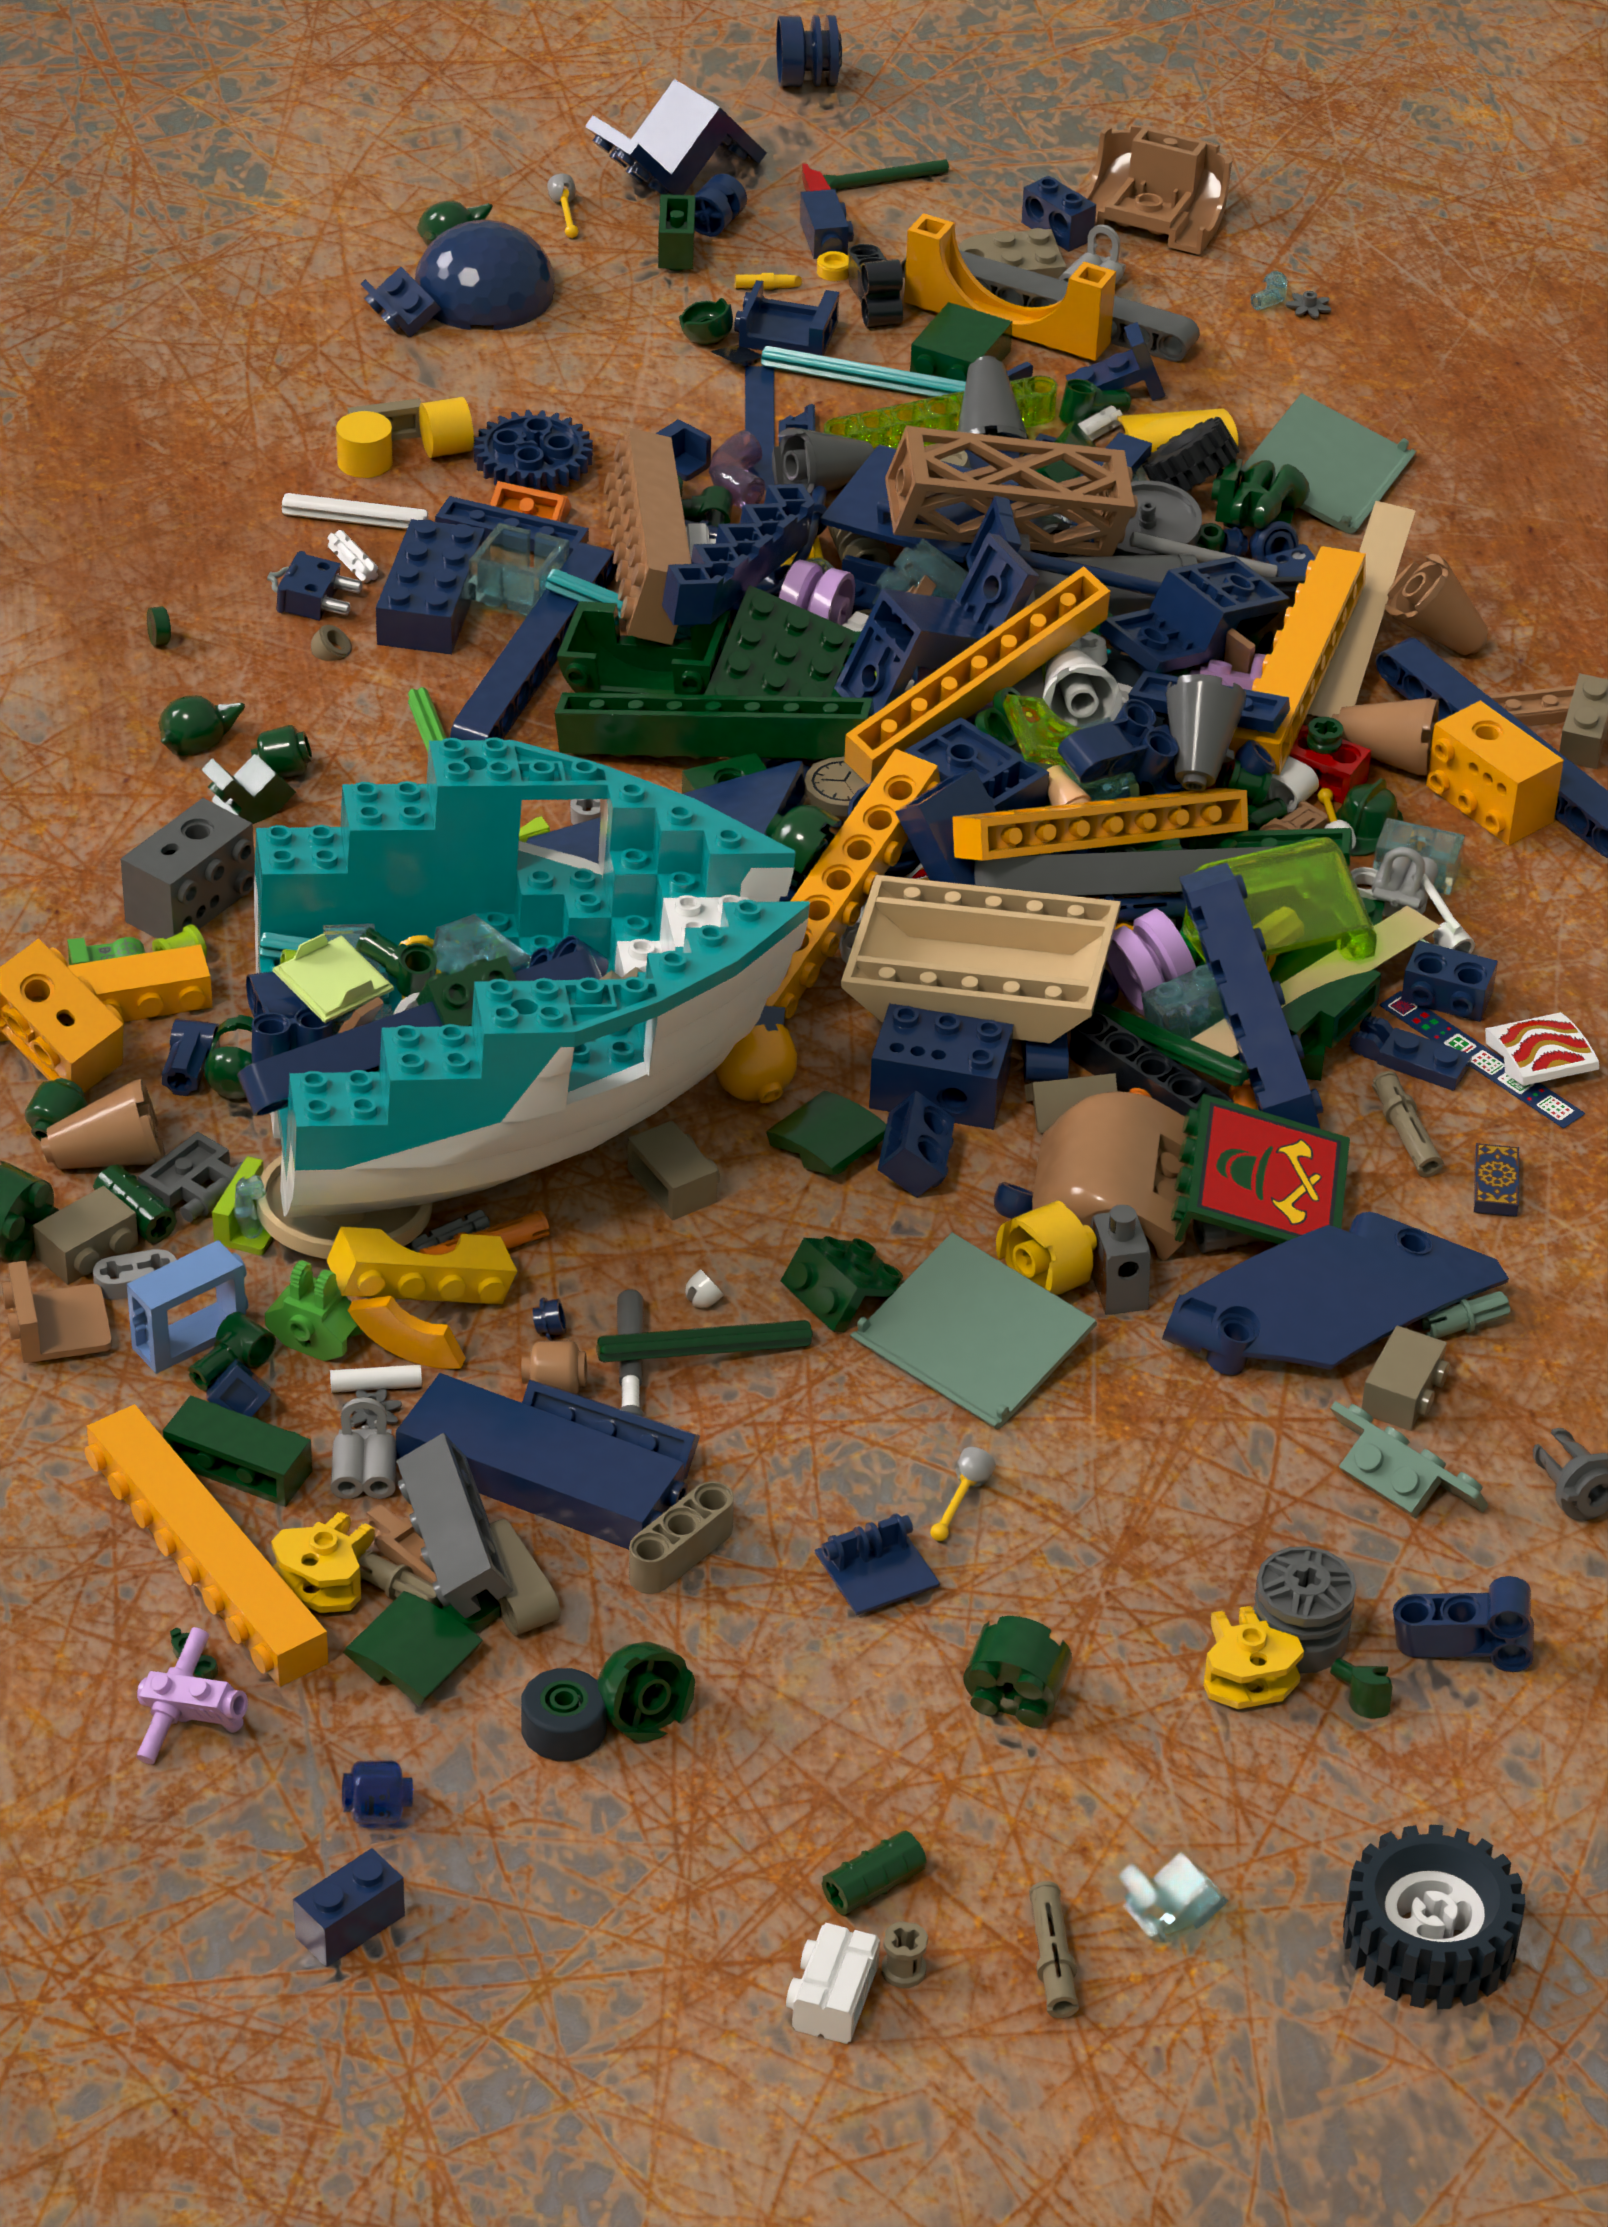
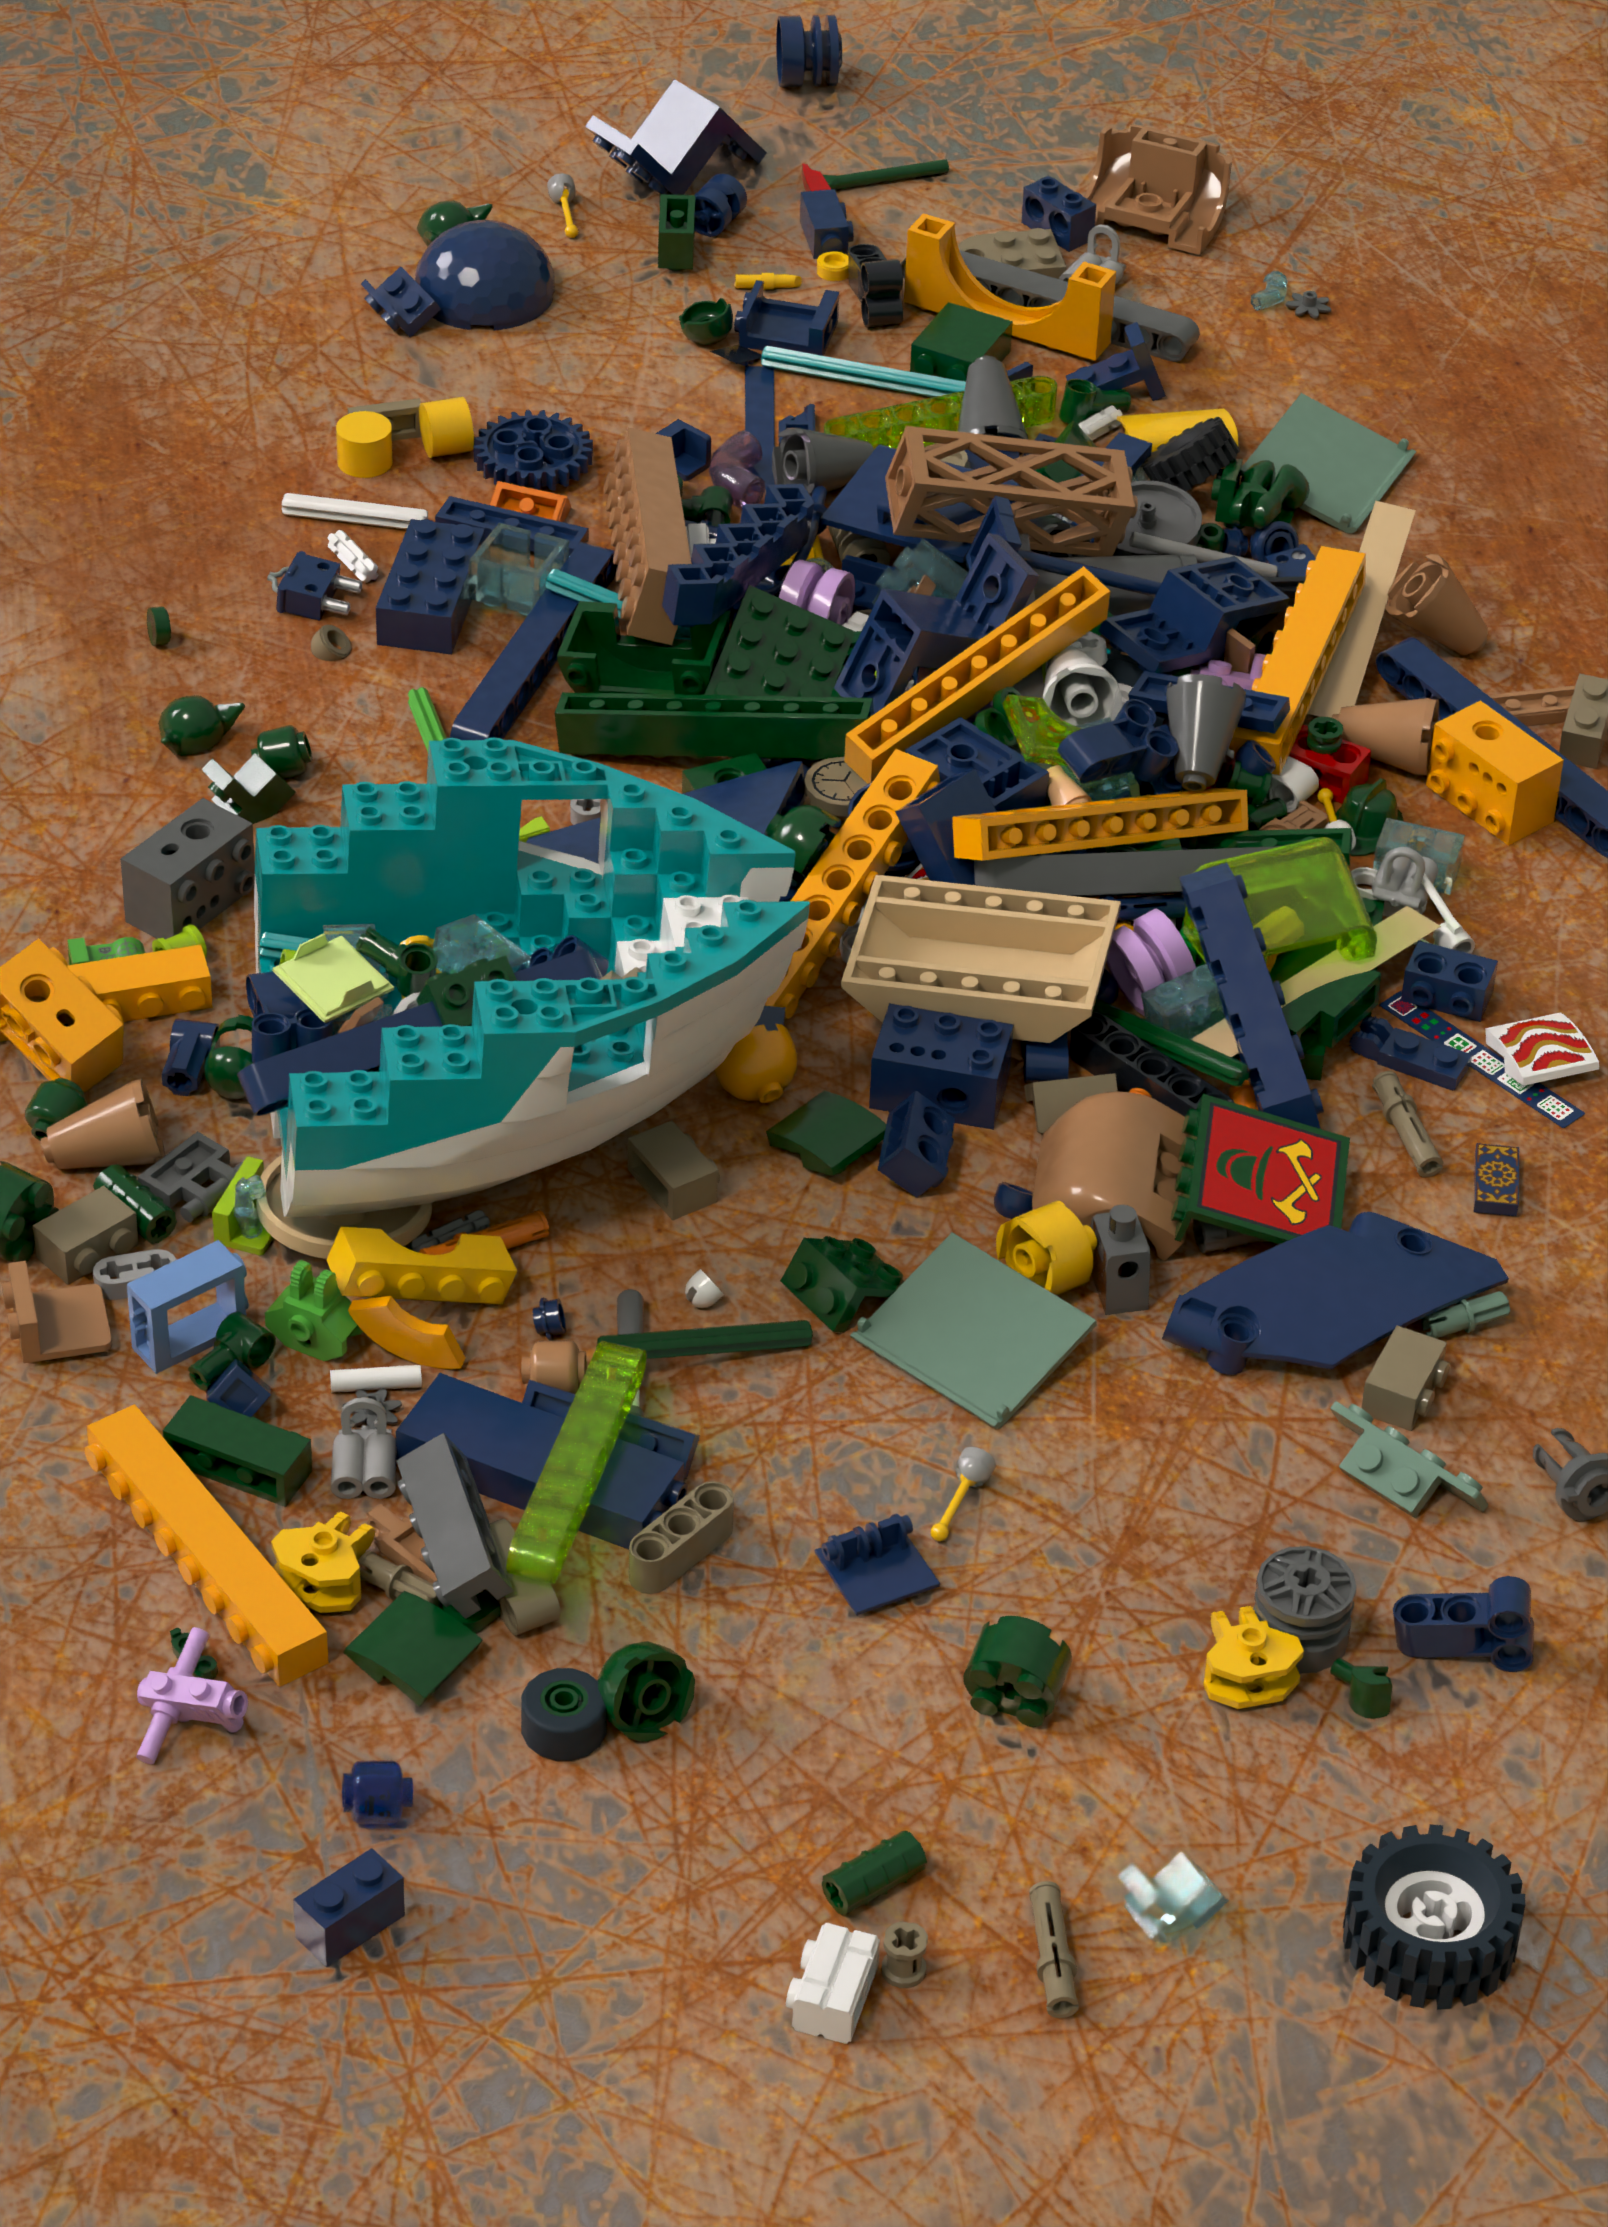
(576, 1463): none -> clear neon green beam

